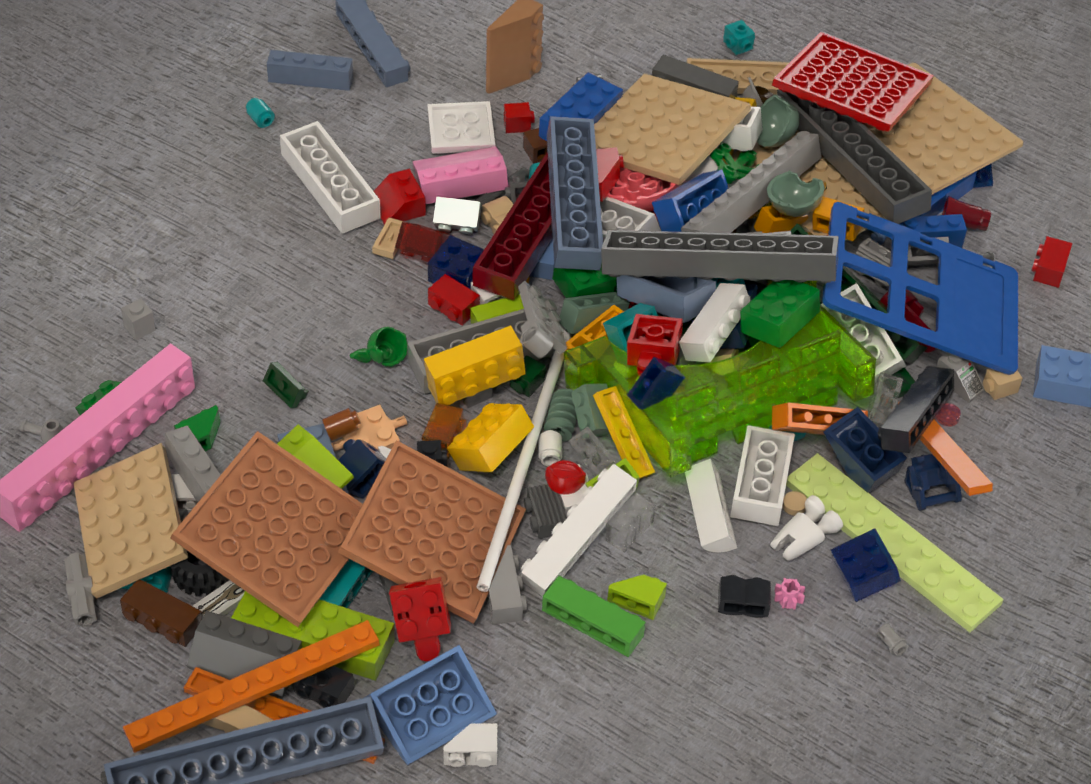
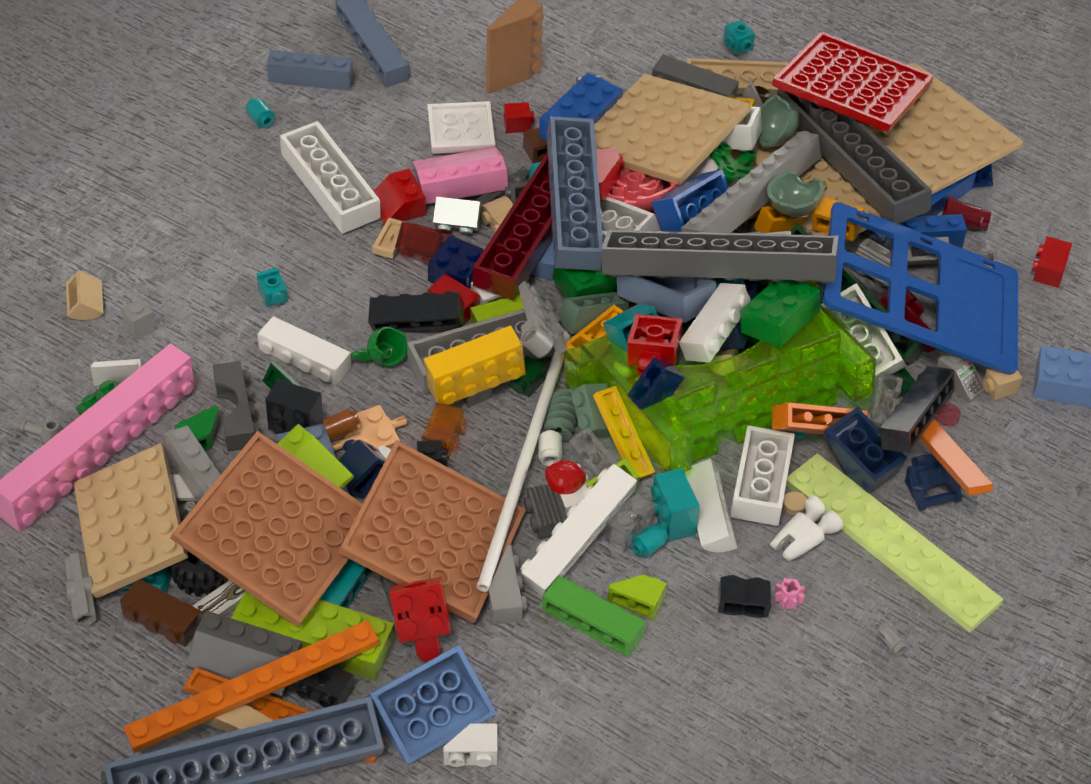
(84, 296): none -> tan brick
(113, 370): none -> white panel
(230, 385): none -> dark grey arch
(271, 287): none -> teal brick
(292, 405): none -> black brick
(304, 350): none -> white brick
(417, 311): none -> black brick
(490, 437): yellow brick -> none
(649, 540): none -> teal brick
(675, 504): none -> teal brick
(865, 565): clear blue brick -> none

